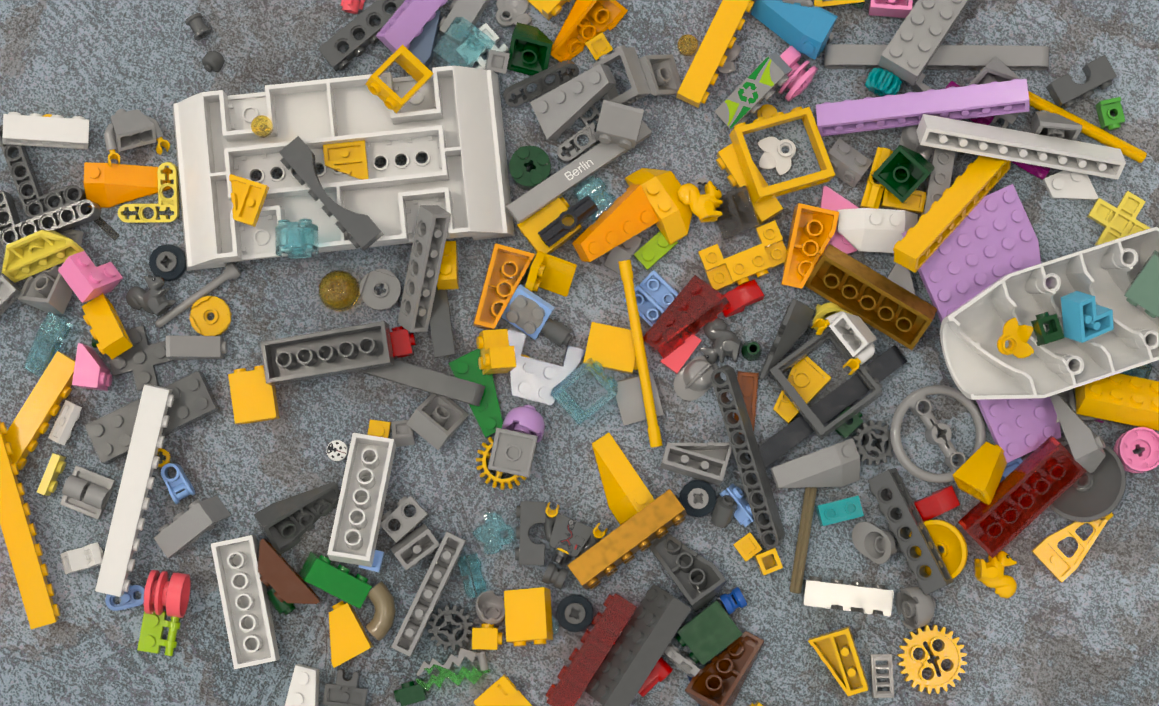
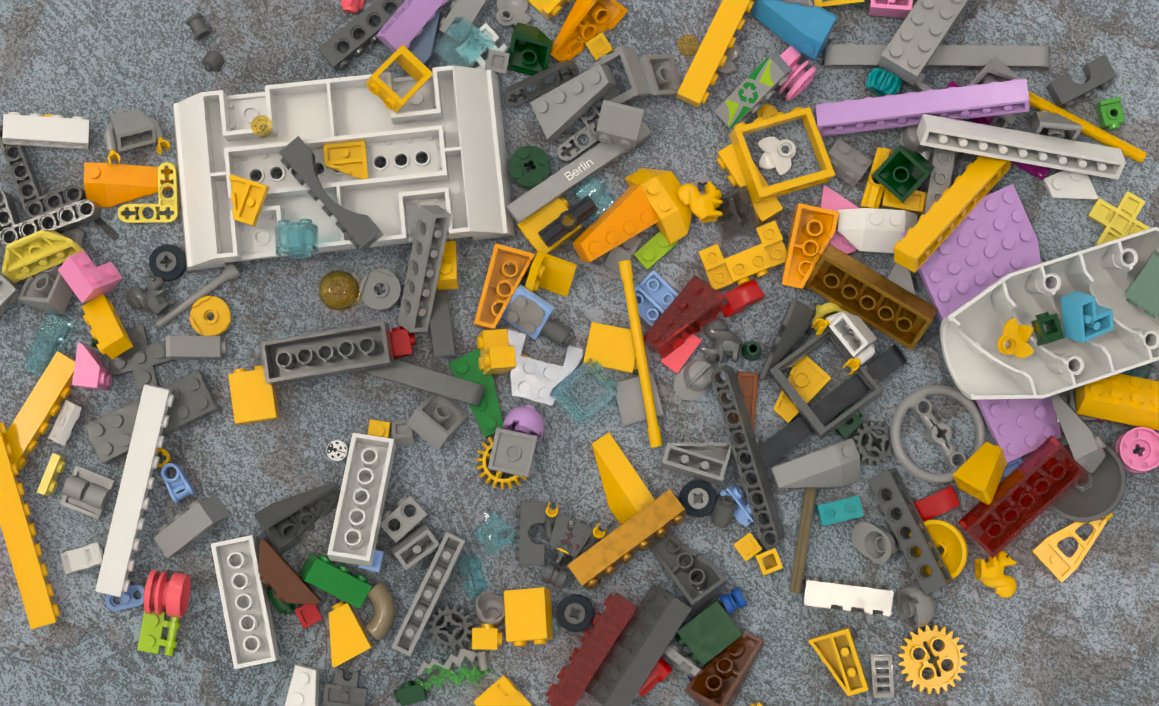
(308, 615): none -> red plate

